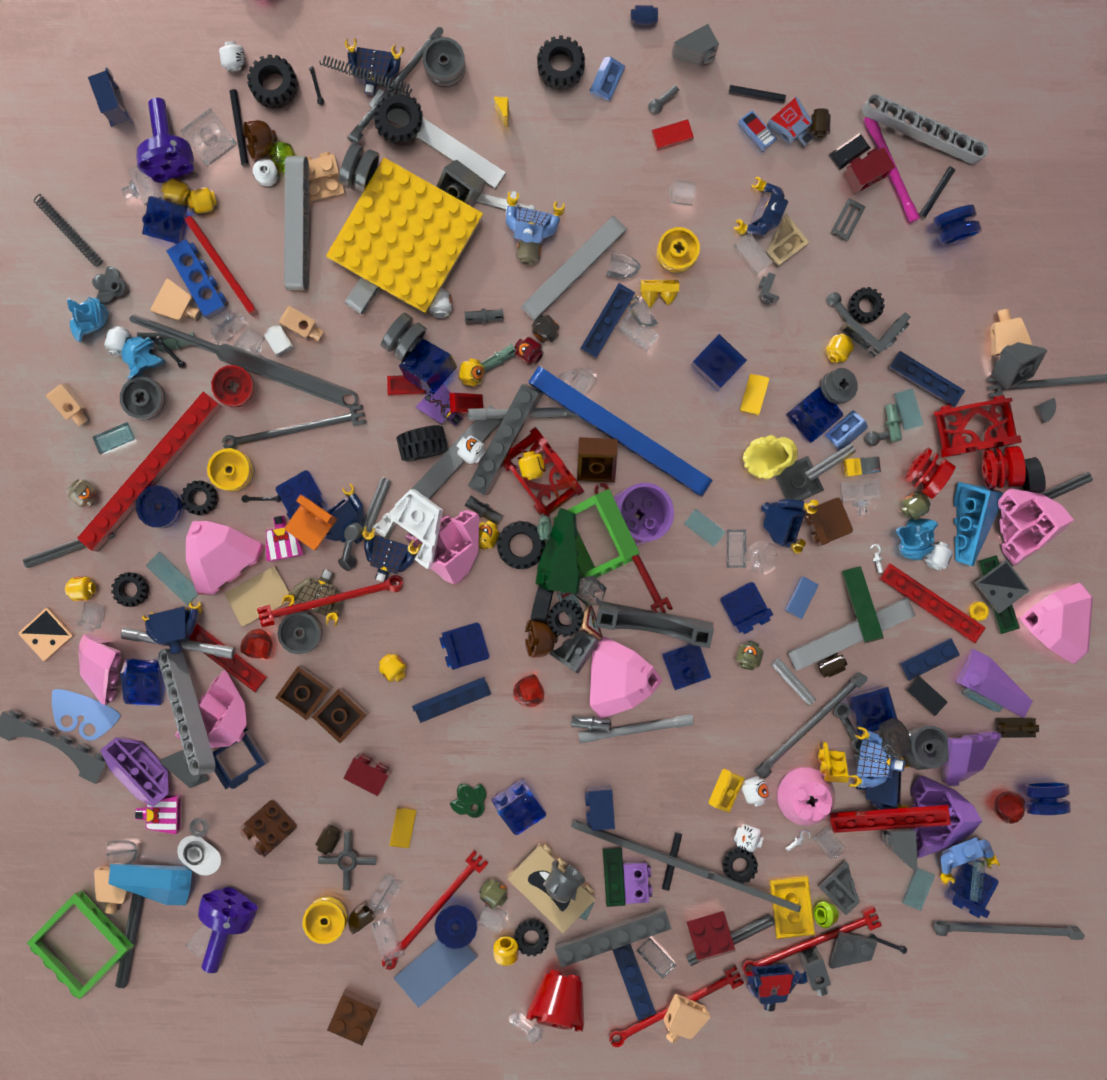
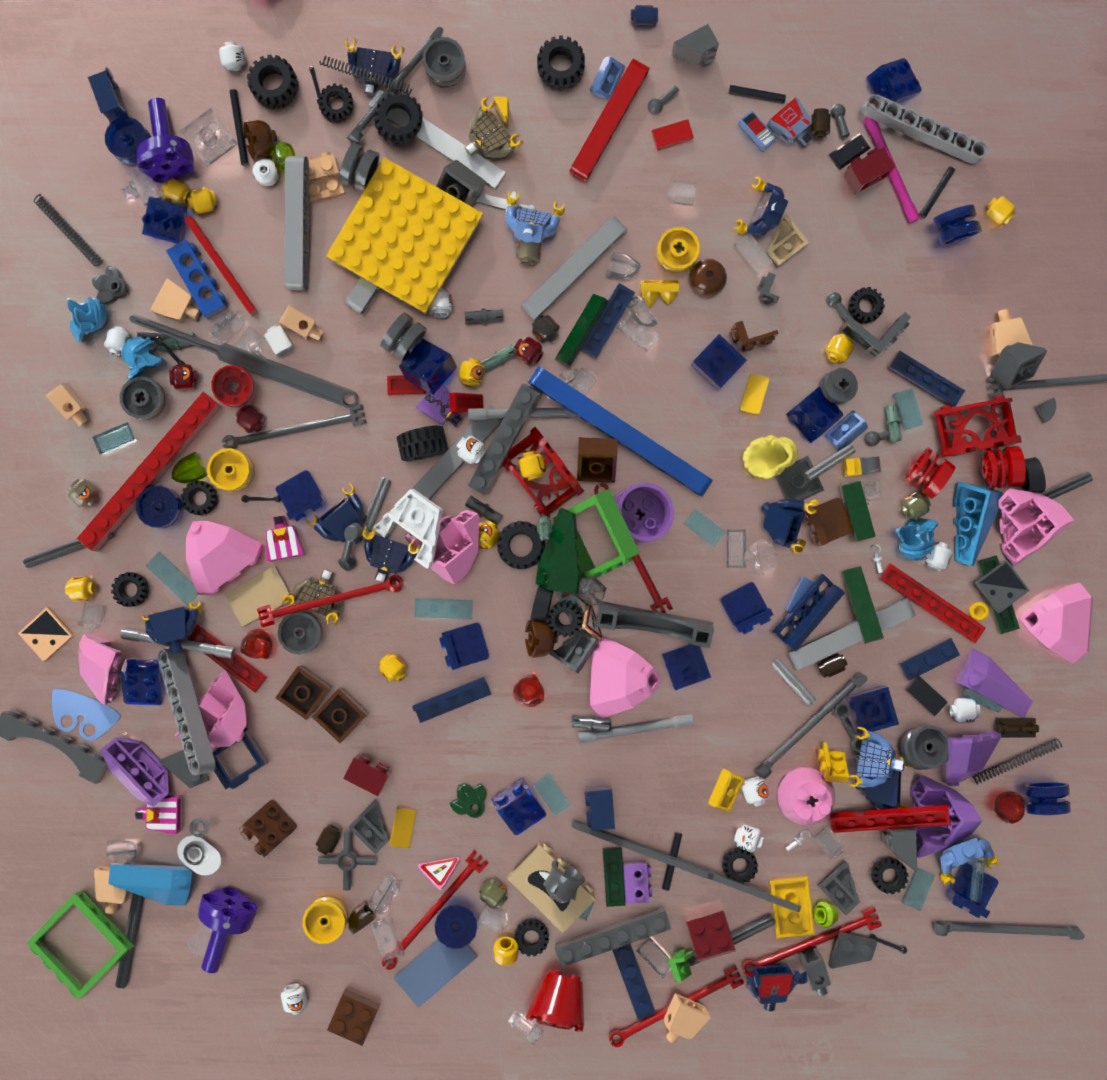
(124, 137): none -> clear blue wheel
(183, 377): none -> dark red head
(188, 469): none -> clear neon green brick
(250, 418): none -> dark red head
(294, 999): none -> white head
(310, 523): orange bracket -> none
(335, 114): none -> black tyre
(370, 828): none -> dark grey wing
(439, 871): none -> piece
(443, 608): none -> clear light blue tile
(489, 135): none -> dark tan torso
(551, 794): none -> clear light blue tile
(581, 329): none -> dark green tile
(609, 120): none -> red beam
(680, 966): none -> bright green bracket
(707, 278): none -> reddish brown cylinder
(739, 336): none -> reddish brown bracket
(749, 655): olive head -> none
(810, 615): none -> dark blue fence
(838, 111): none -> dark grey bar
(840, 233): dark grey tile -> none
(858, 511): none -> dark green tile
(886, 864): none -> black tyre
(894, 80): none -> clear blue bracket
(895, 738): clear smoke tile -> none
(965, 710): none -> white head
(1000, 210): none -> yellow head
(1016, 758): none -> dark grey piece

